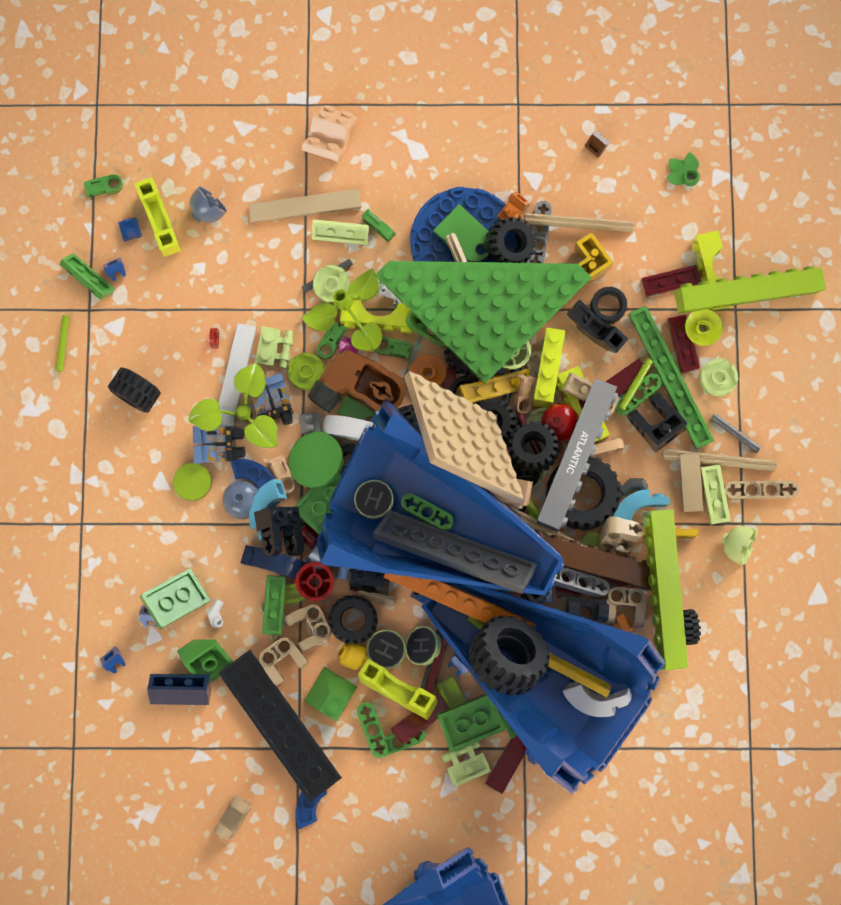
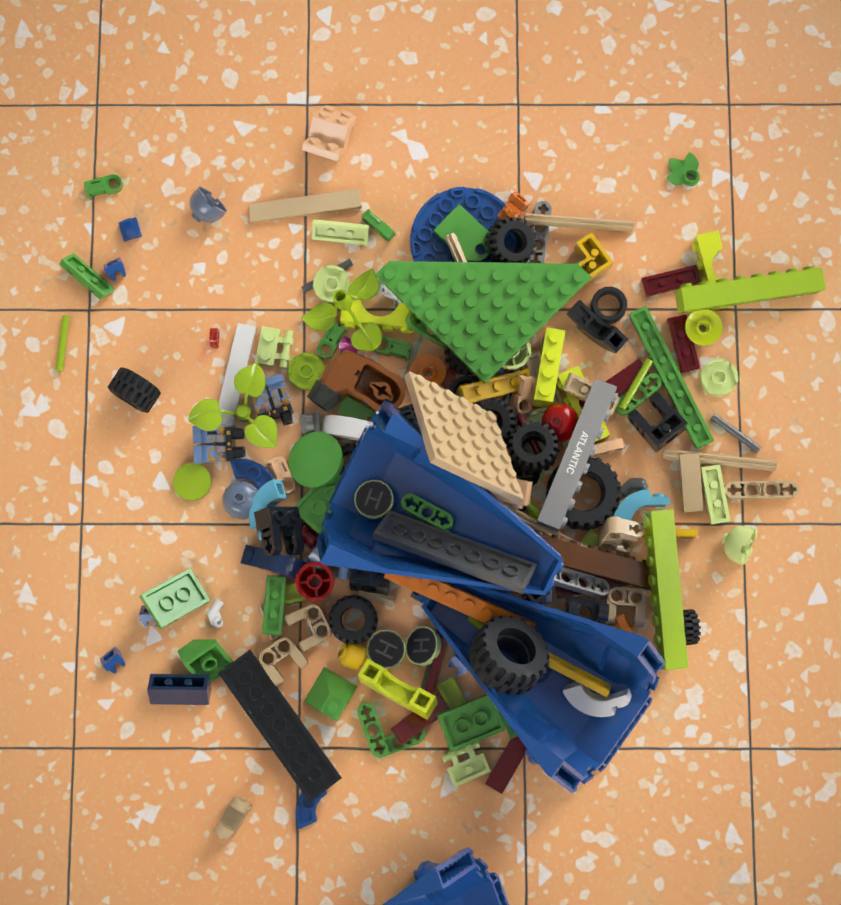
(158, 217): neon yellow arch -> none
(597, 144): reddish brown tile -> none

